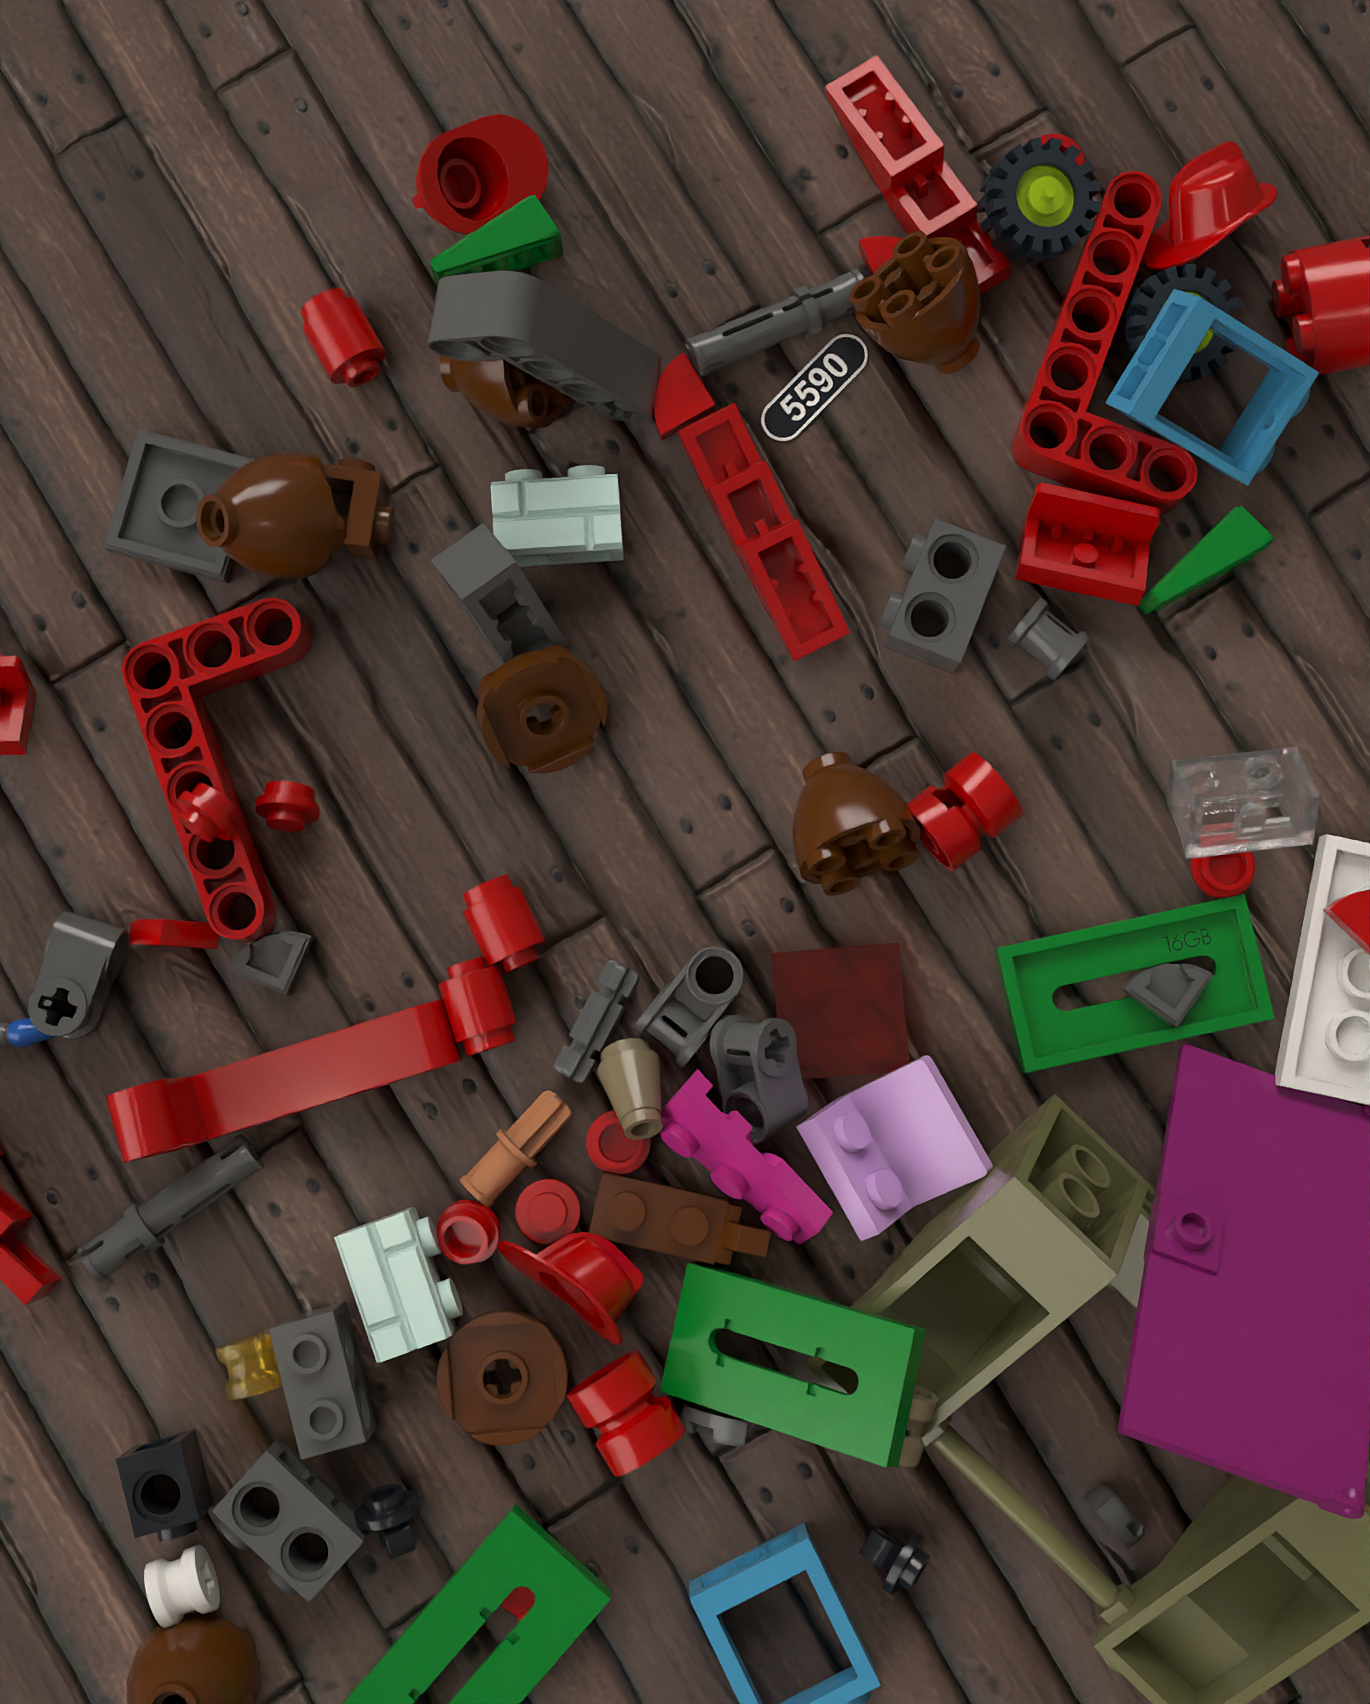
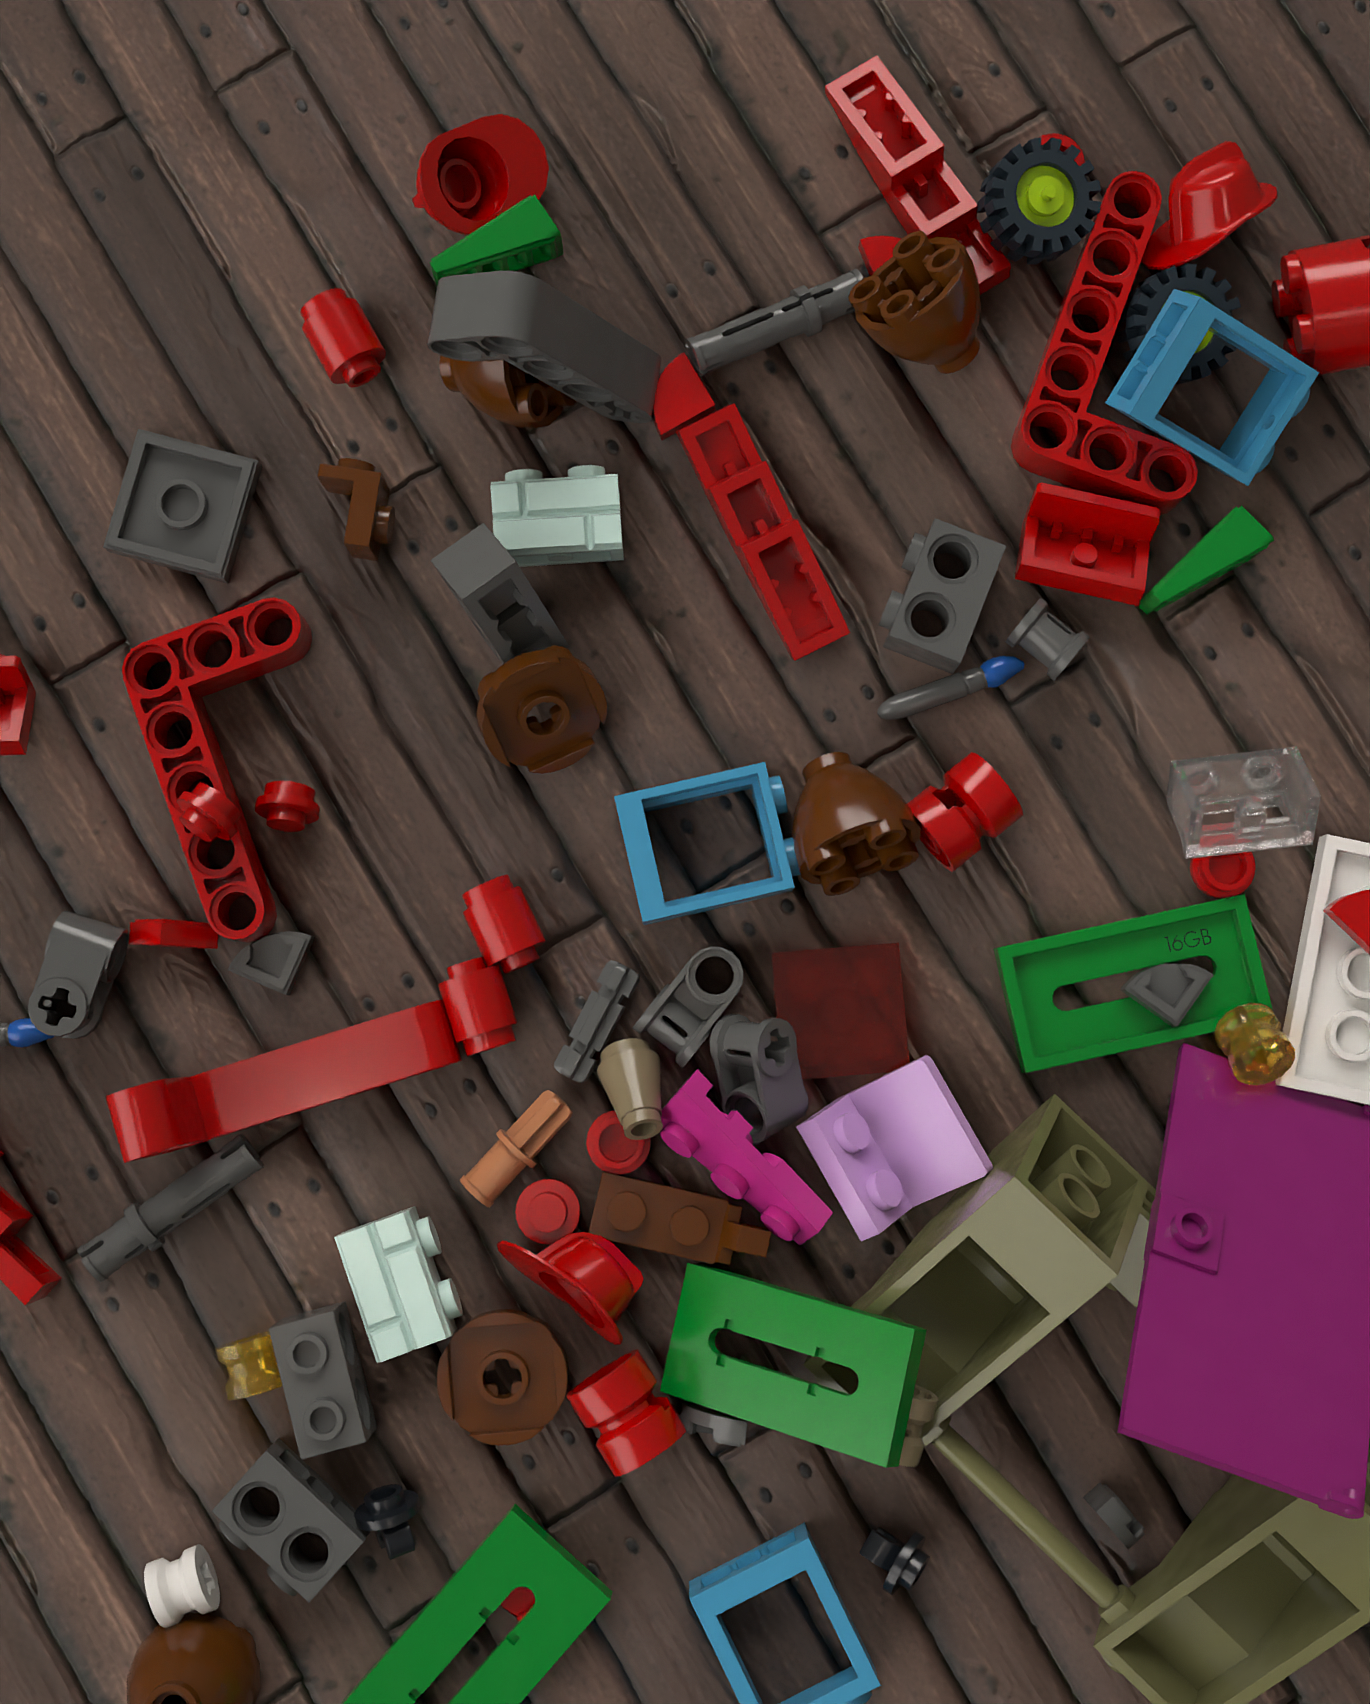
(172, 1456): black brick -> none
(274, 516): reddish brown piece -> none
(468, 1232): red plate -> none
(769, 803): none -> dark azure window
(814, 387): black sticker -> none
(950, 688): none -> dark grey piece
(1254, 1044): none -> clear yellow wheel

